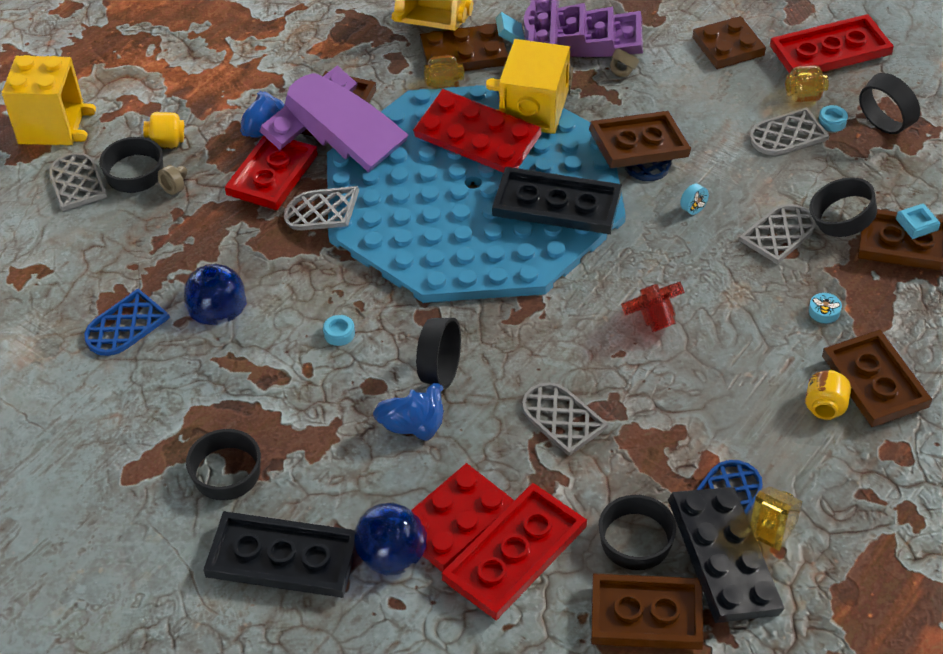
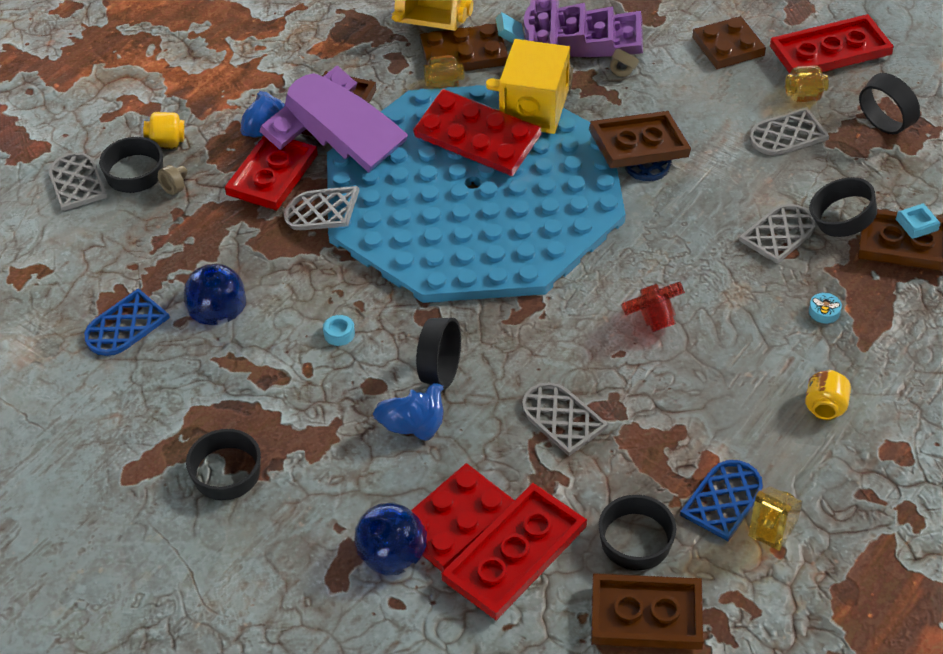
(45, 101): yellow container -> none
(281, 554): black plate -> none
(557, 200): black plate -> none
(694, 199): medium azure tile -> none
(725, 554): black plate -> none
(833, 118): medium azure tile -> none
(878, 378): reddish brown plate -> none

